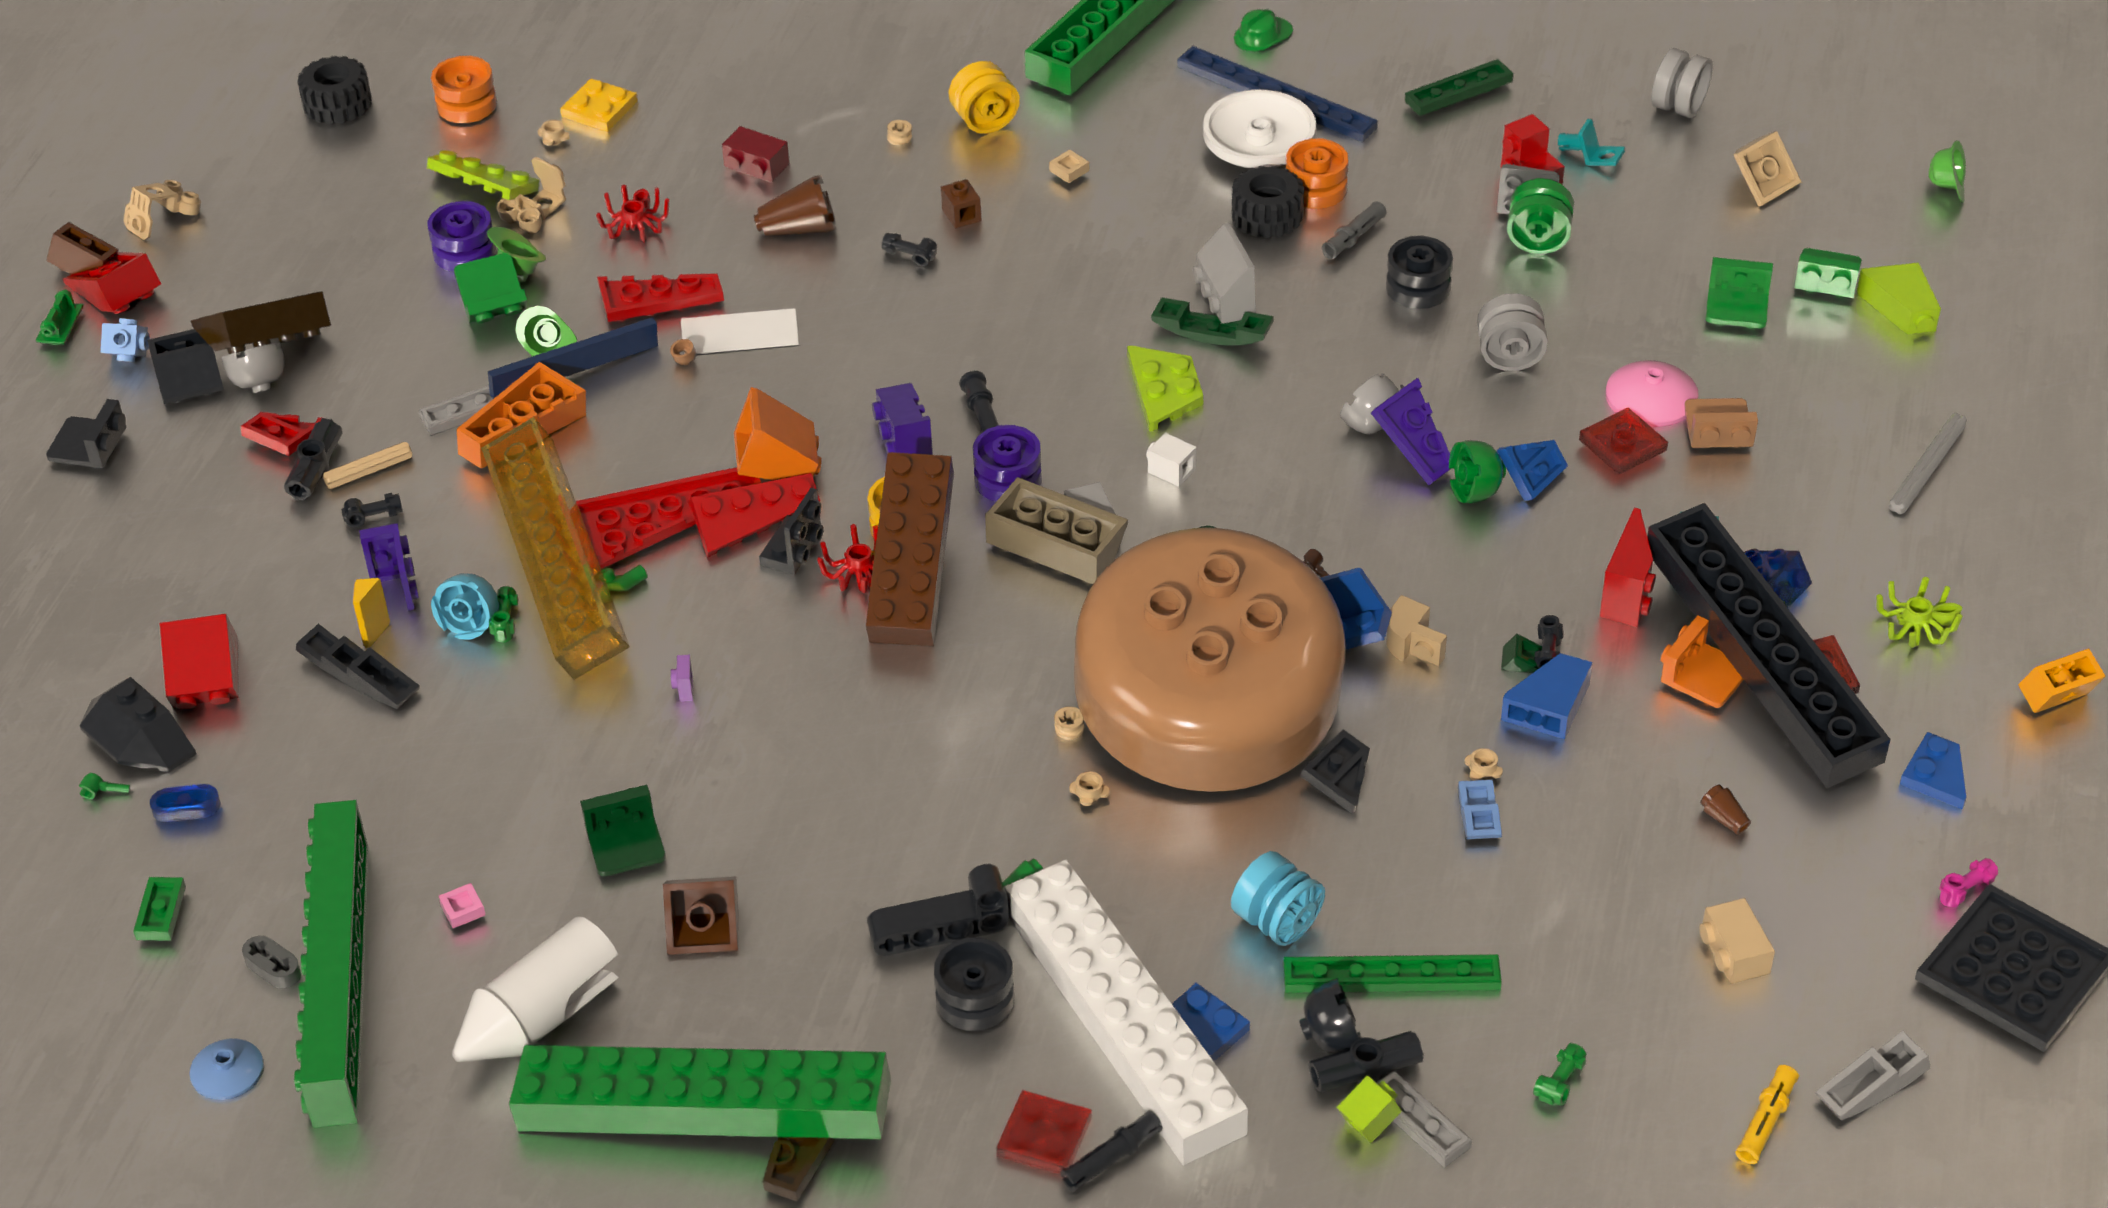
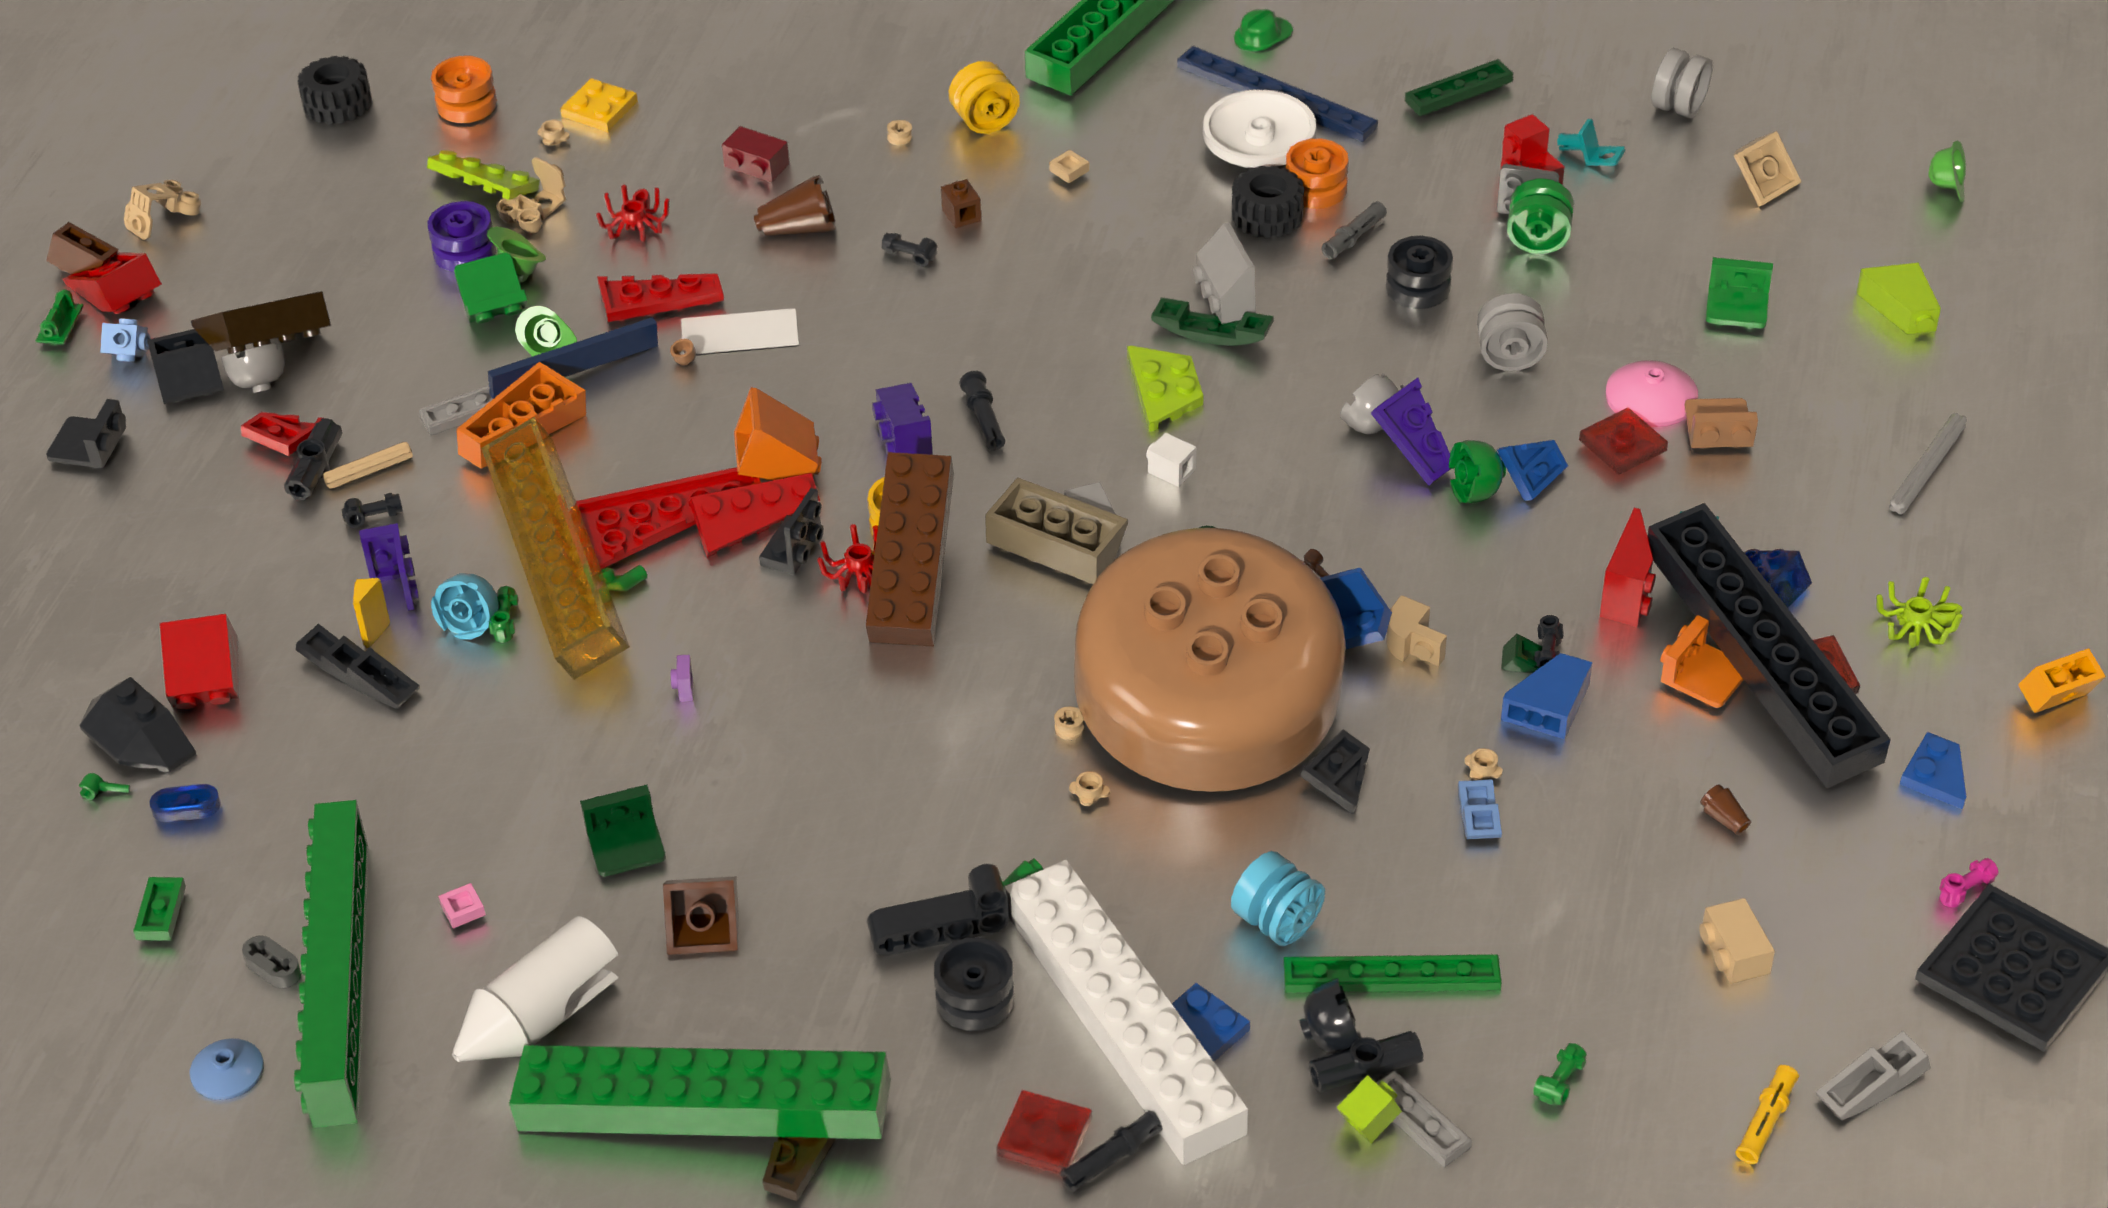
(1004, 455): dark purple wheel -> none
(1828, 272): bracket -> none

